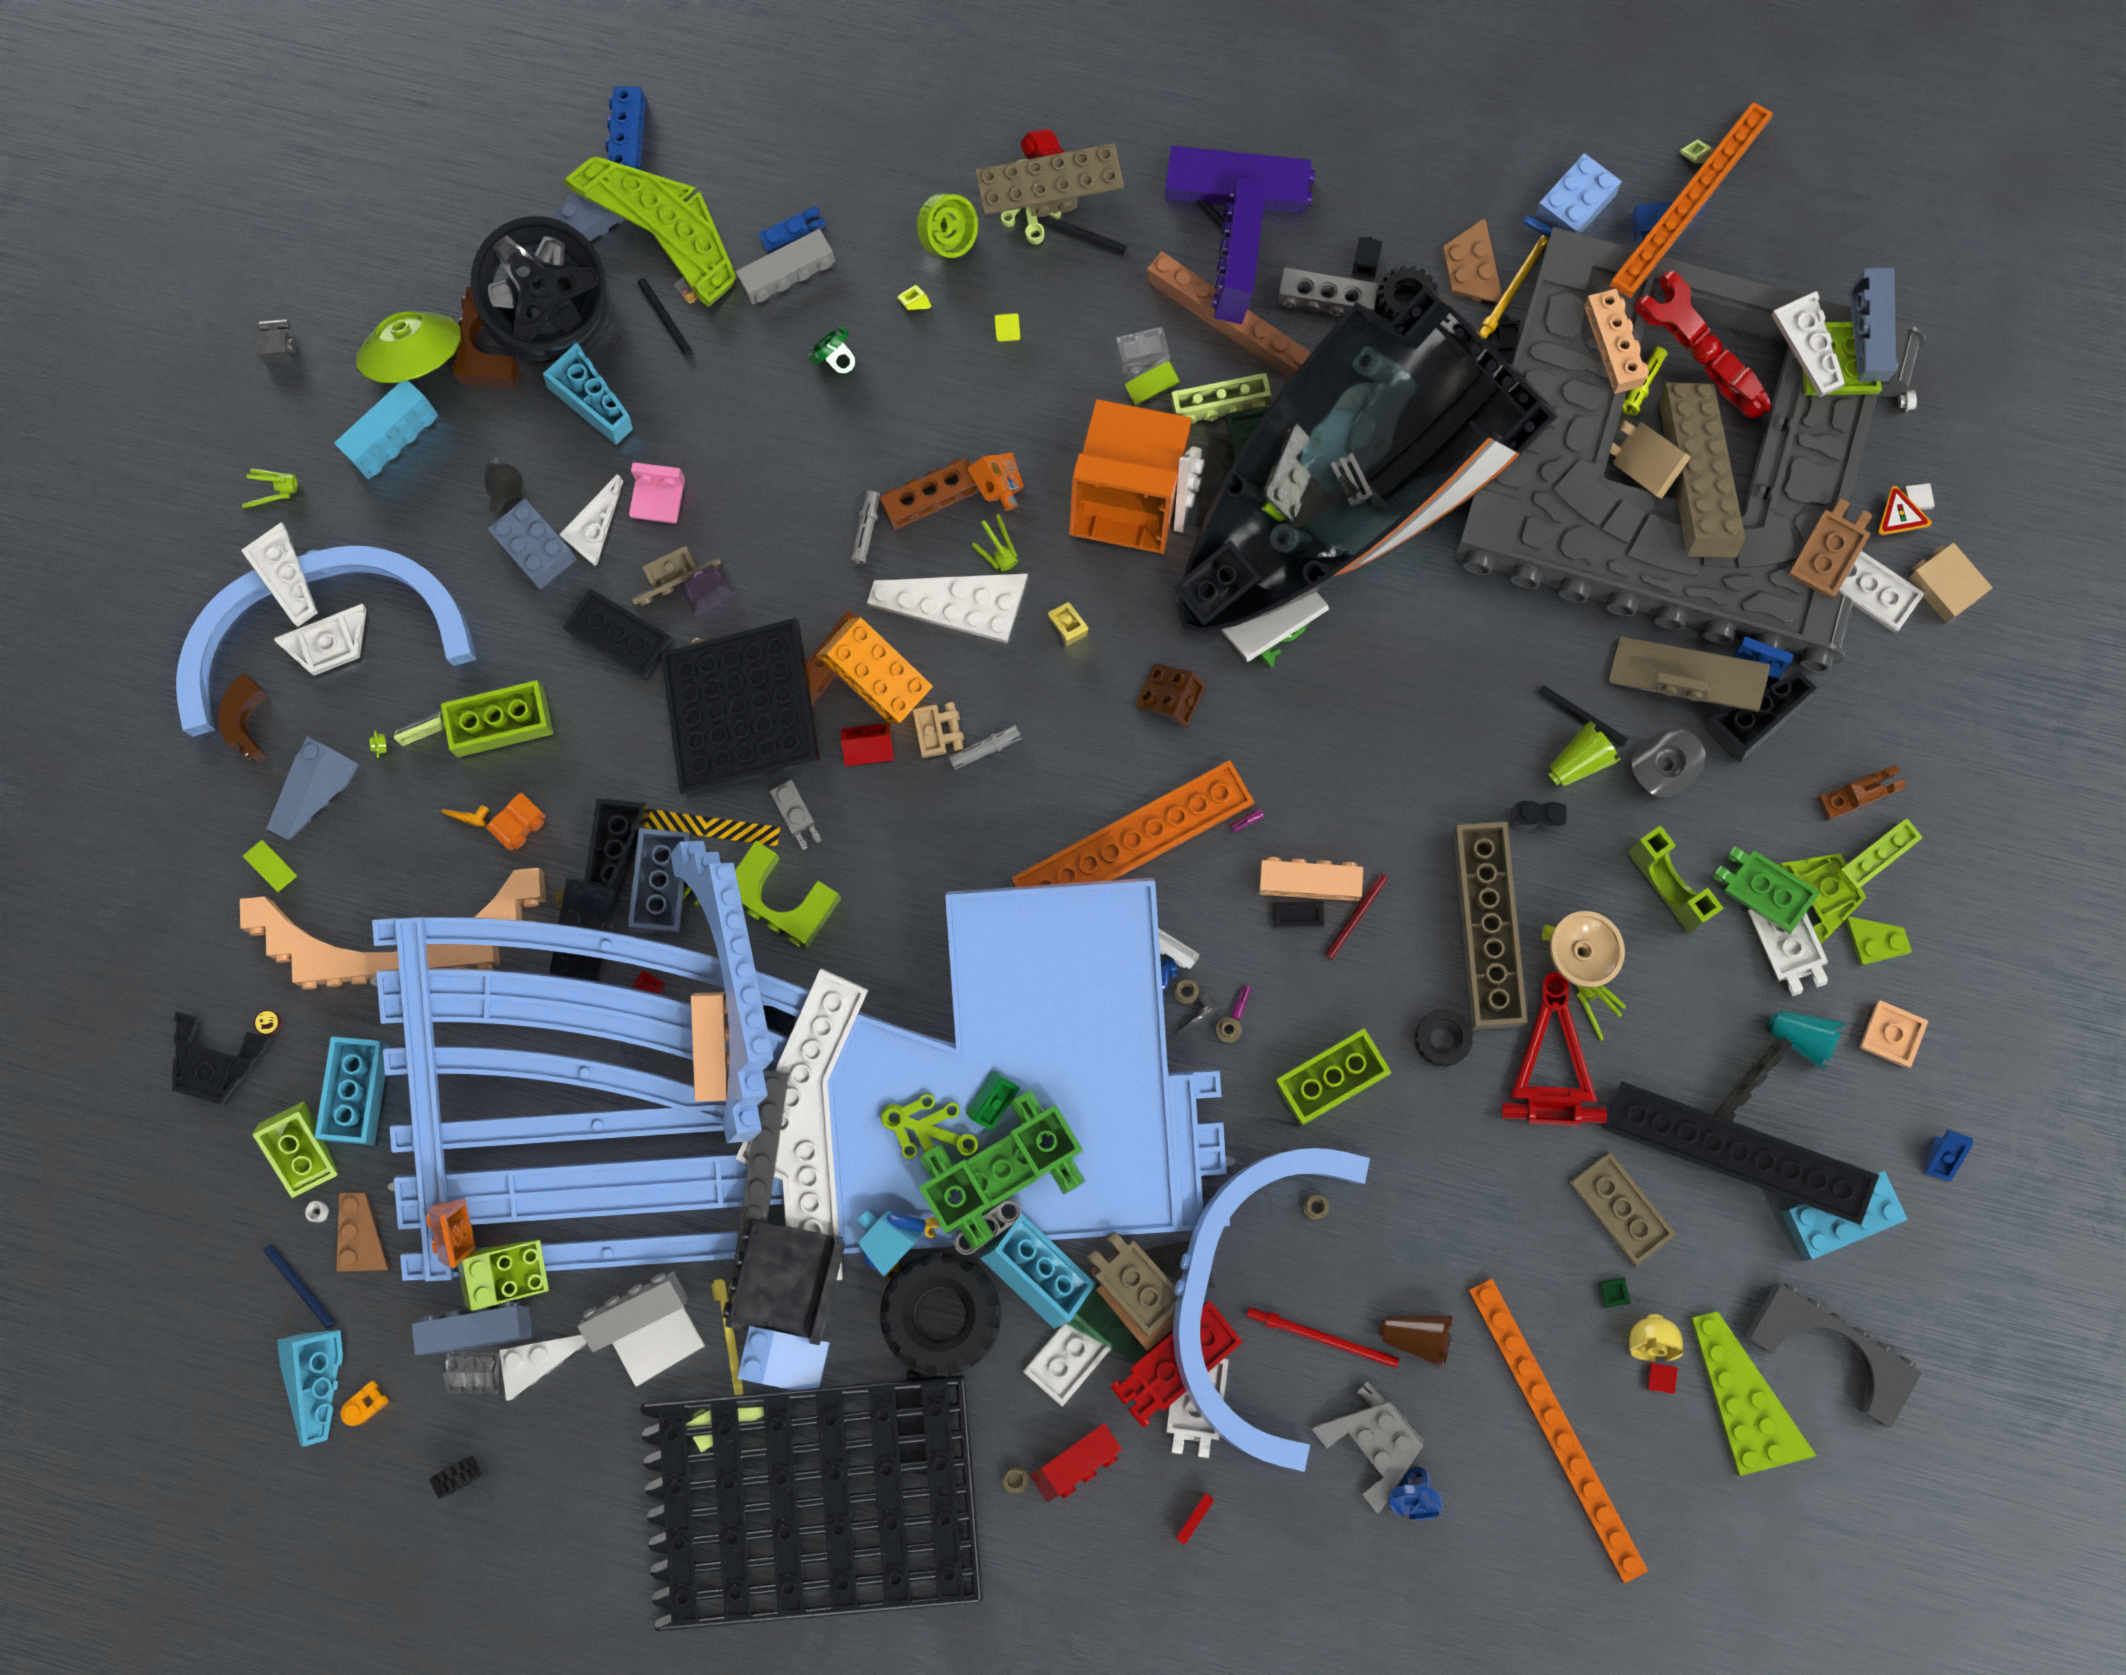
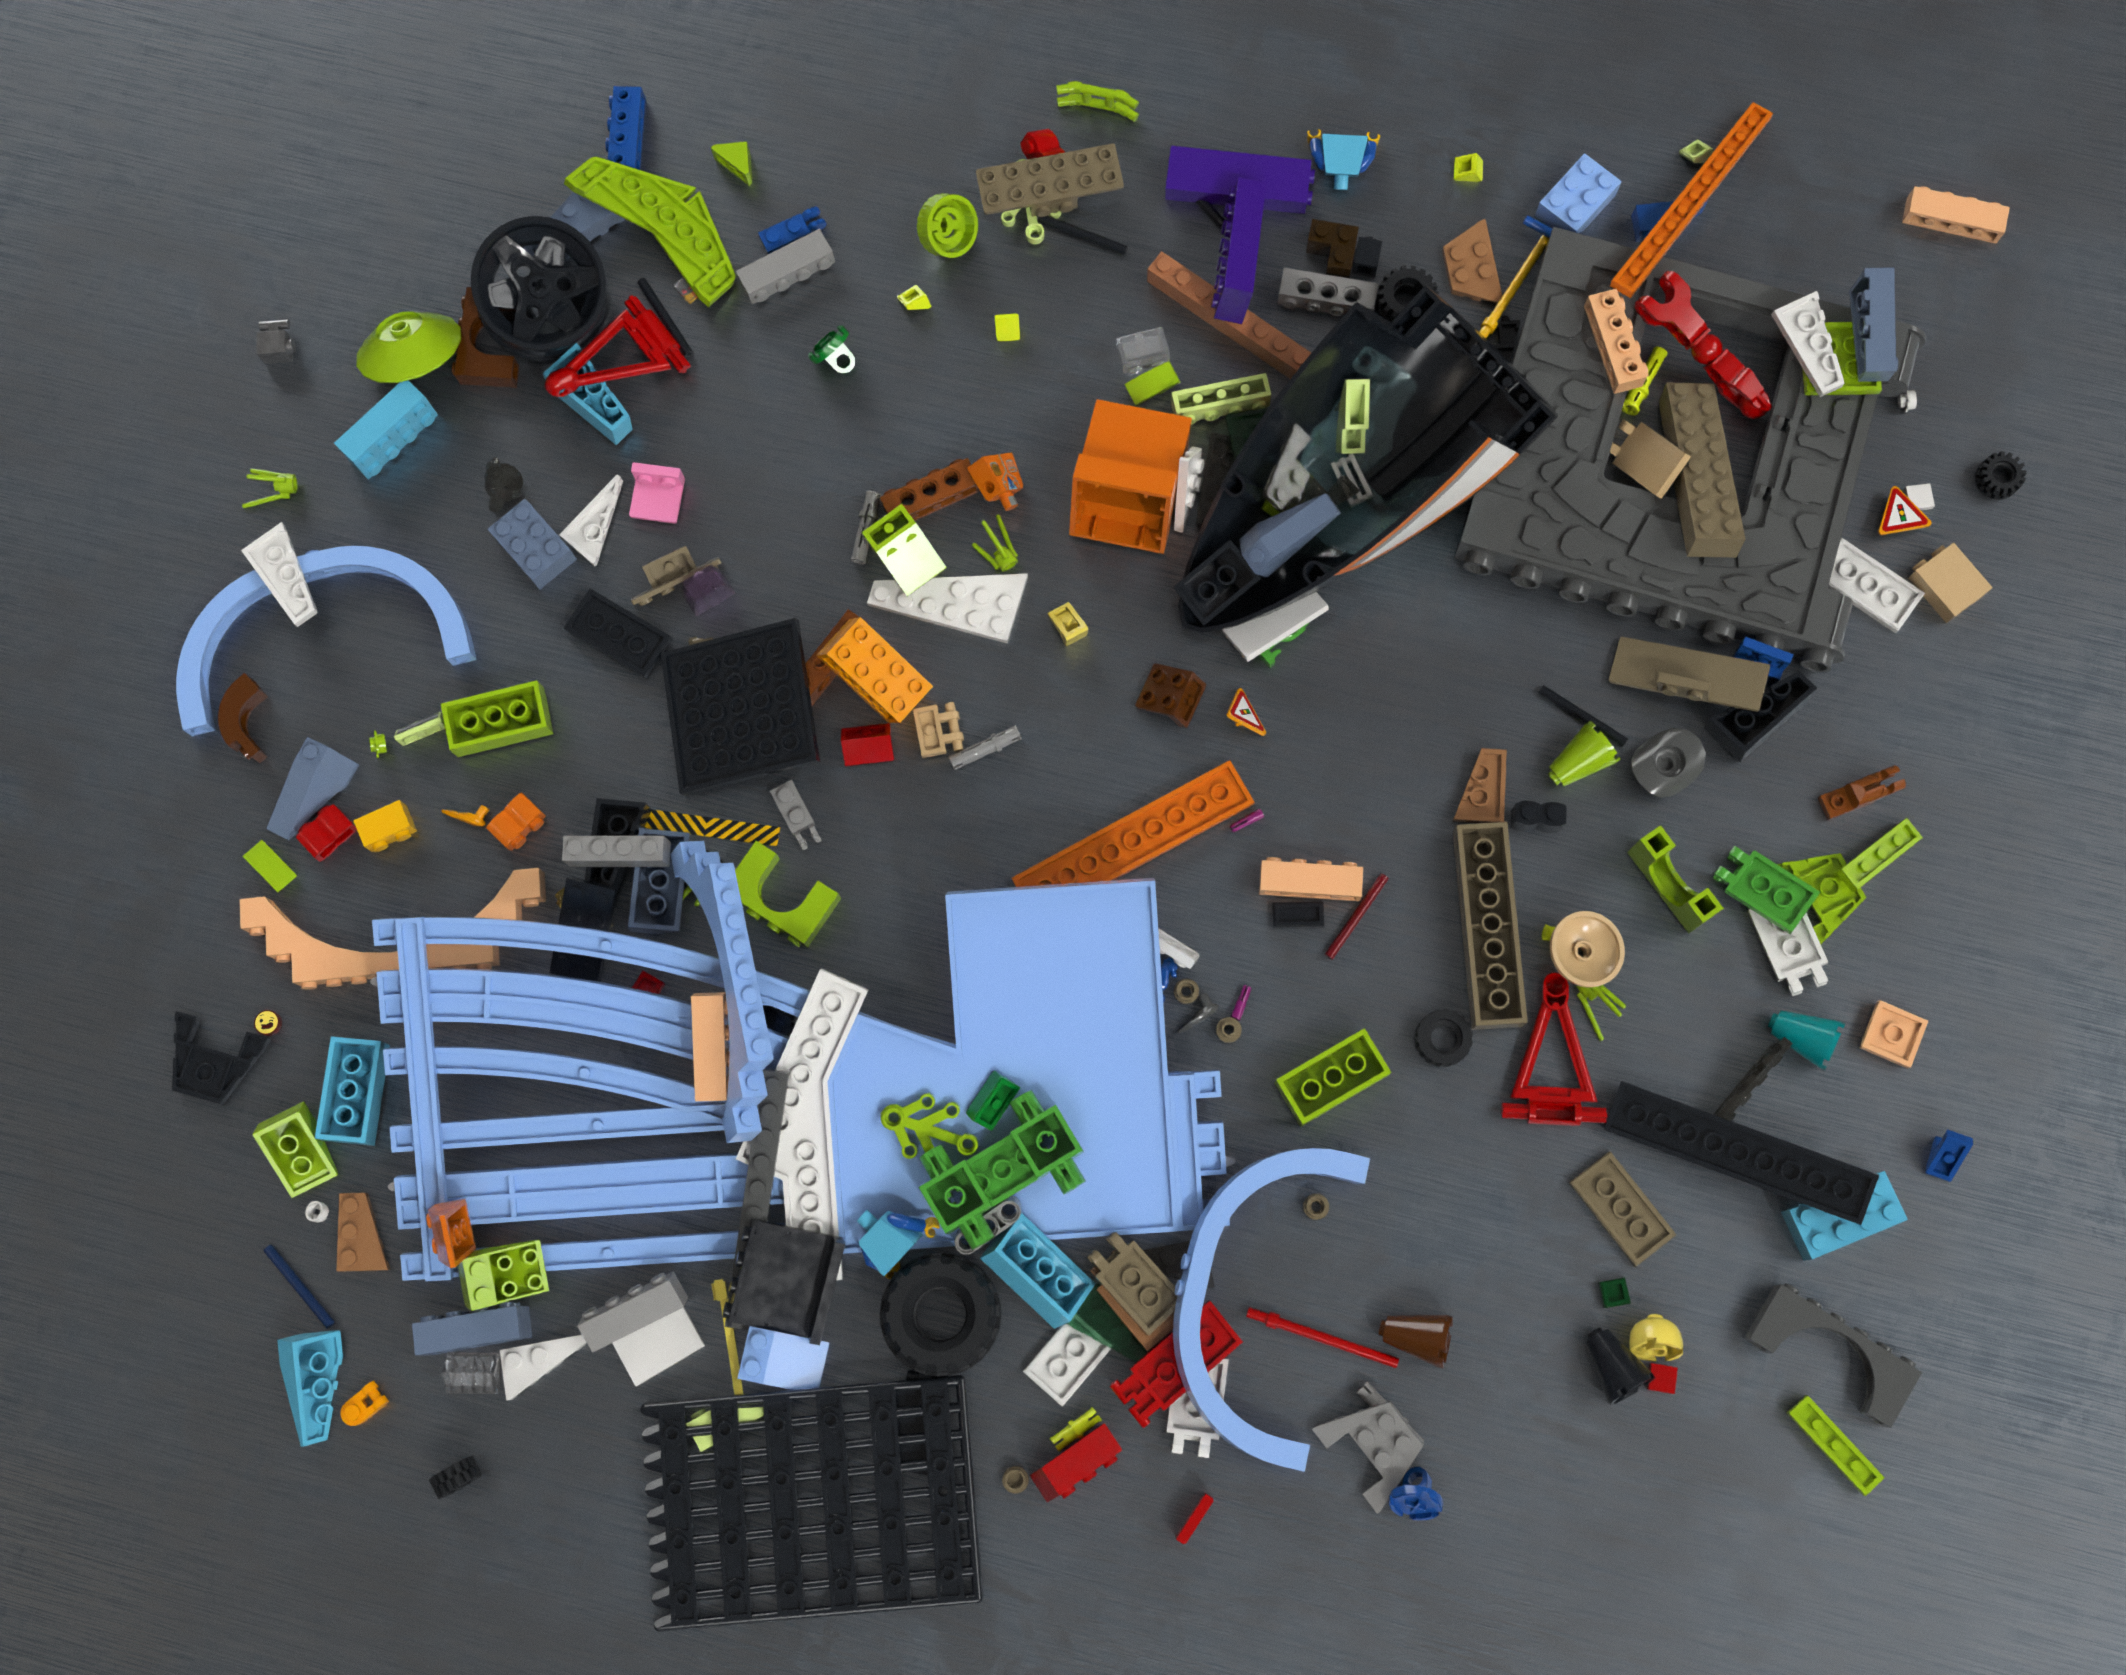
(326, 832): none -> red brick
(327, 641): white wing -> none
(385, 826): none -> yellow brick
(616, 851): none -> light grey brick
(647, 333): none -> red piece
(735, 158): none -> lime slope
(904, 550): none -> slope
(1075, 1429): none -> neon yellow pin
(1122, 106): none -> lime piece
(1244, 714): none -> piece
(1281, 536): none -> sand blue wedge
(1335, 242): none -> dark brown brick
(1342, 155): none -> medium azure torso
(1353, 416): none -> yellowish green slope
(1468, 168): none -> neon yellow slope
(1485, 791): none -> medium nougat wing
(1558, 1431): orange plate -> none
(1616, 1366): none -> black cone
(1751, 1415): lime wing -> none
(1831, 550): medium nougat tile -> none
(1835, 1445): none -> lime plate
(1876, 940): lime wing -> none
(1955, 214): none -> light nougat brick
(1991, 485): none -> black tyre

